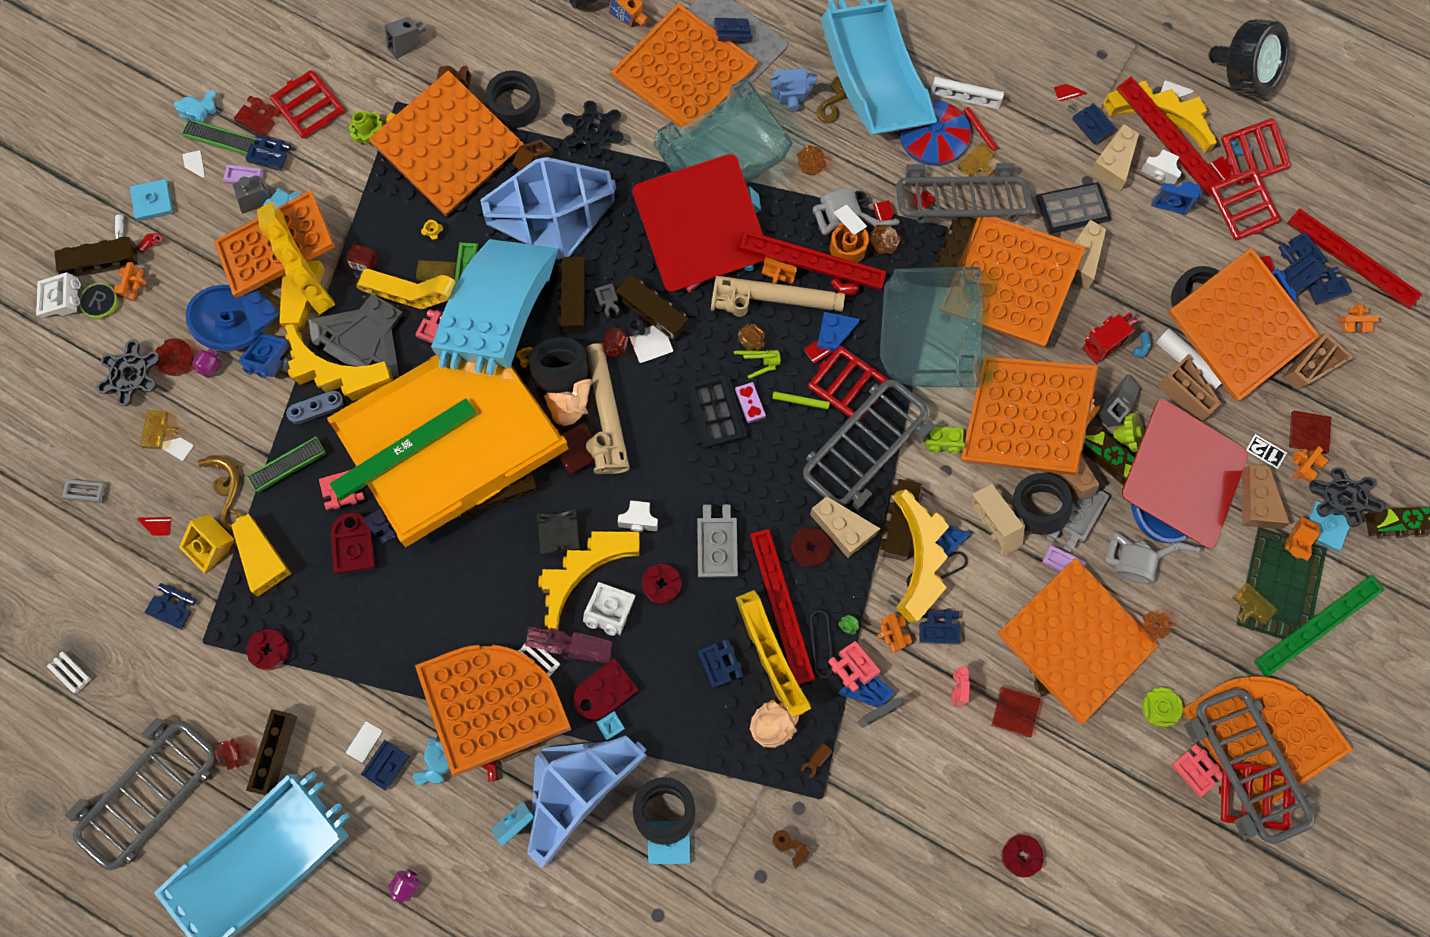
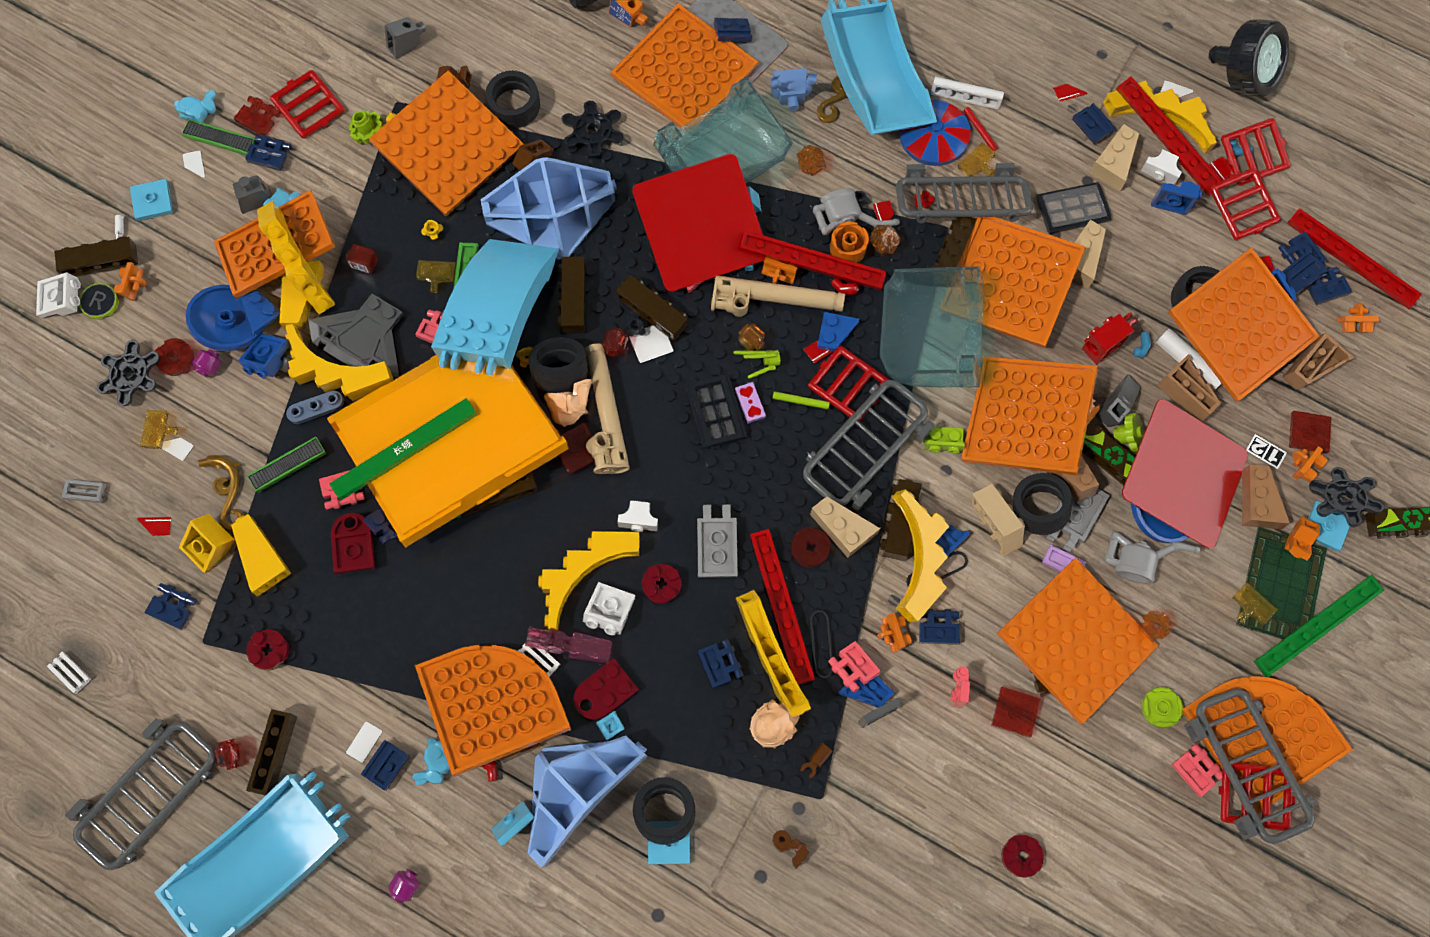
(149, 240): red arm -> none
(234, 173): lavender tile -> none
(405, 292): yellow beam -> none
(558, 532): pearl dark grey piece -> none
(607, 297): dark grey plate -> none
(849, 624): bright green plate -> none
(850, 219): white sticker -> none

